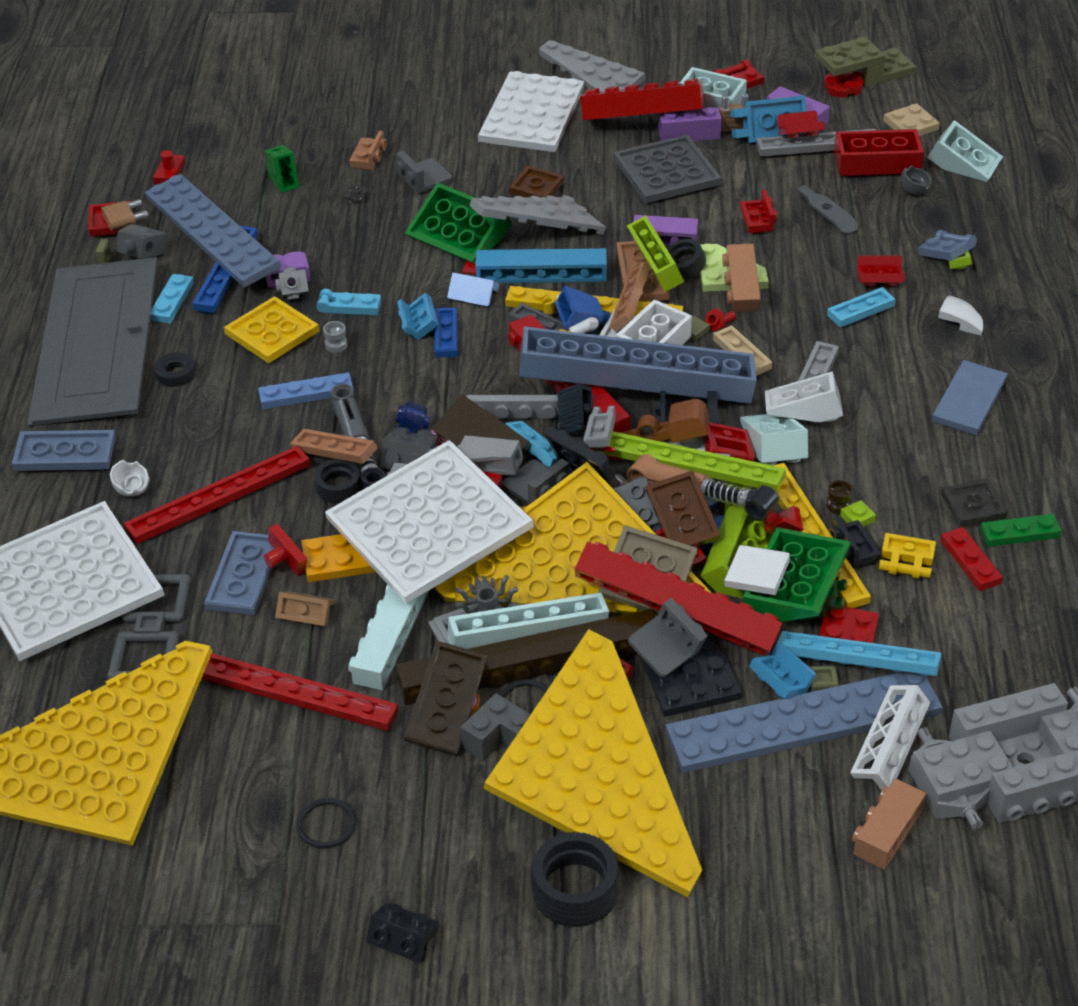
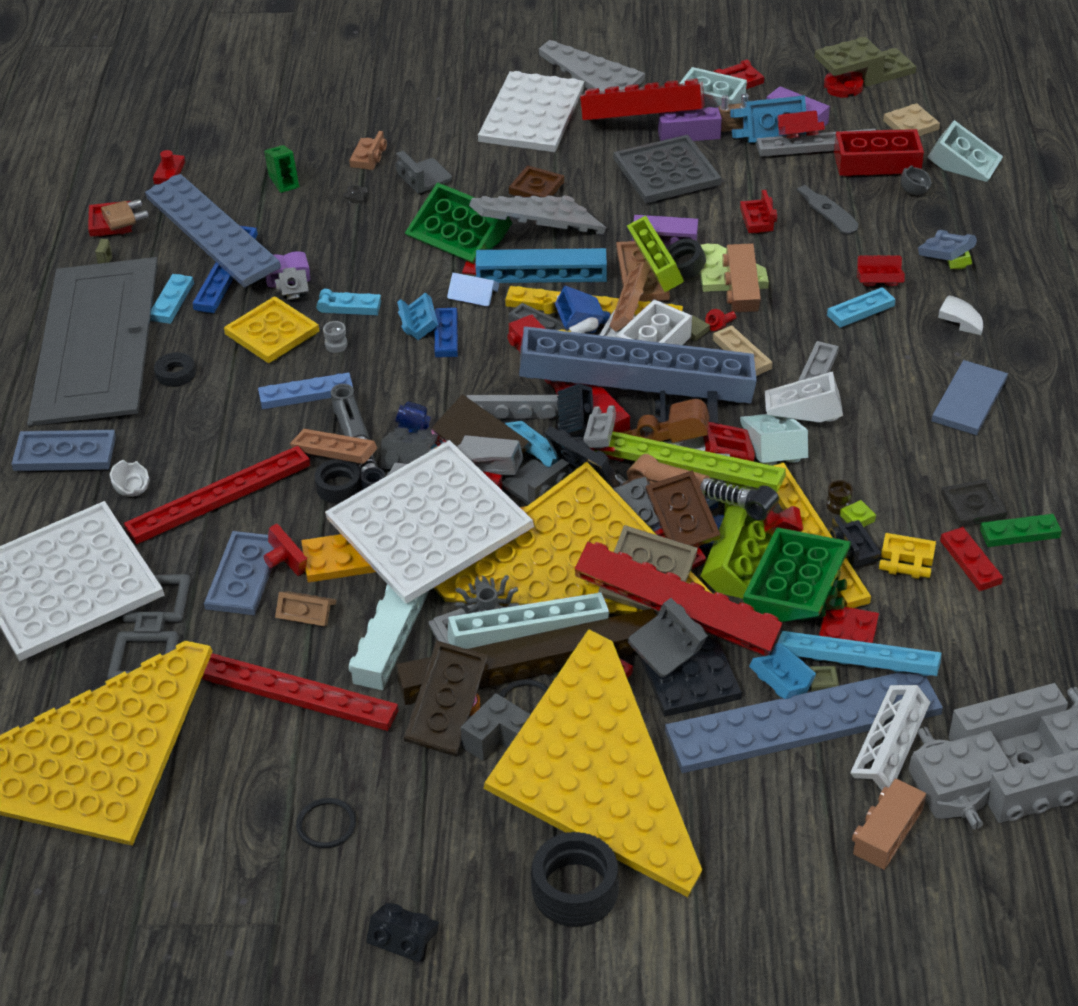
(134, 238): dark grey torso -> none
(757, 570): white tile -> none

